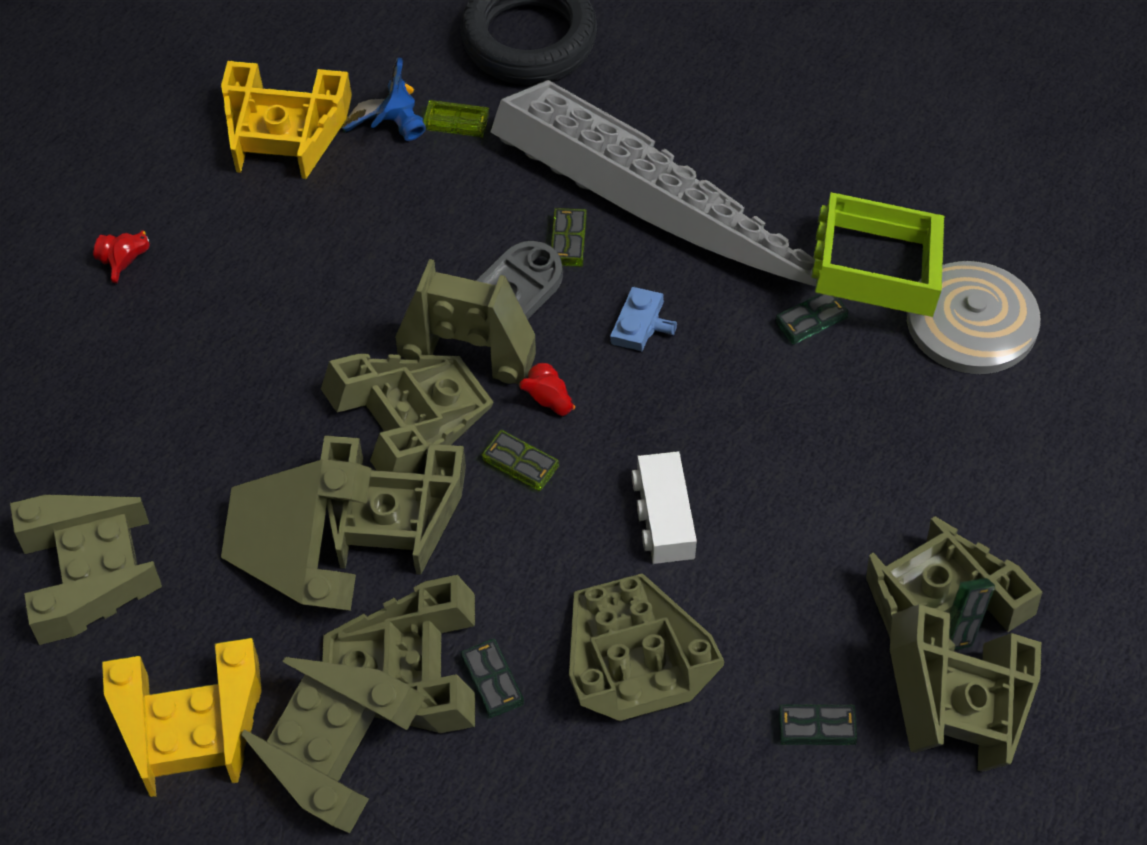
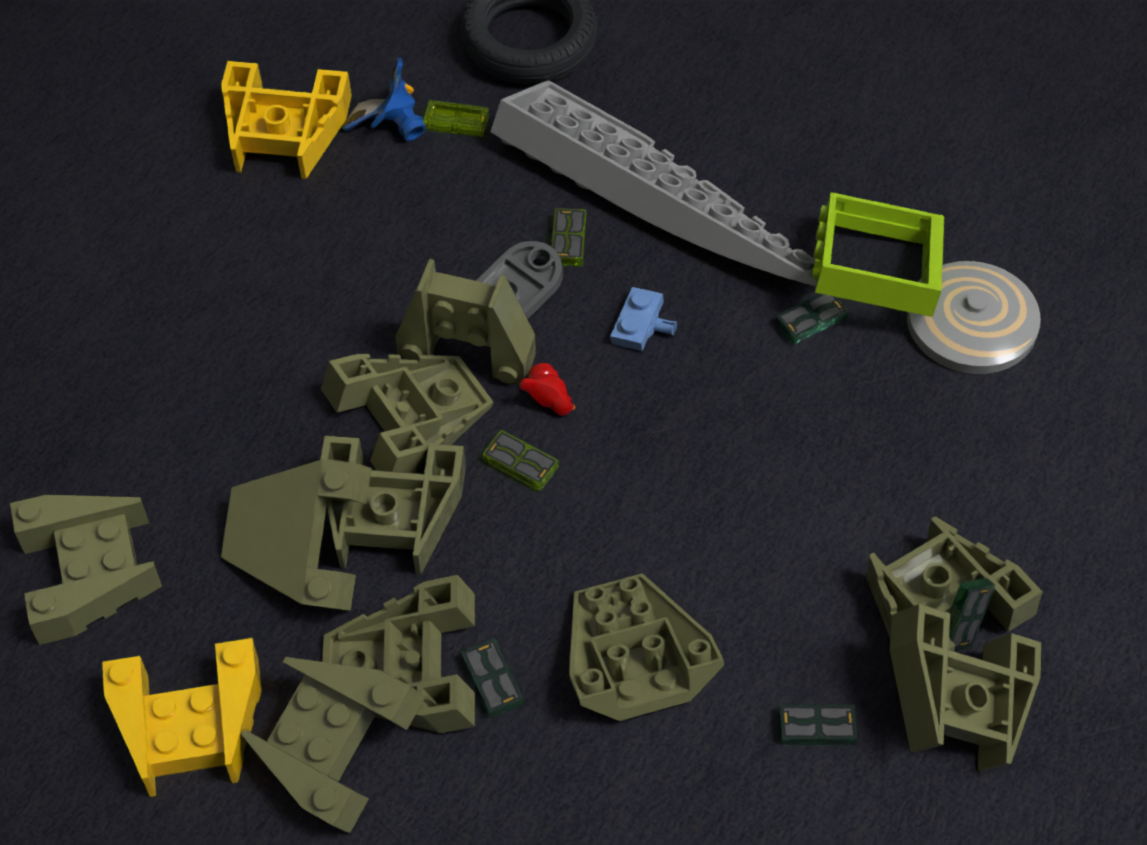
(120, 251): red animal -> none
(664, 508): white brick -> none

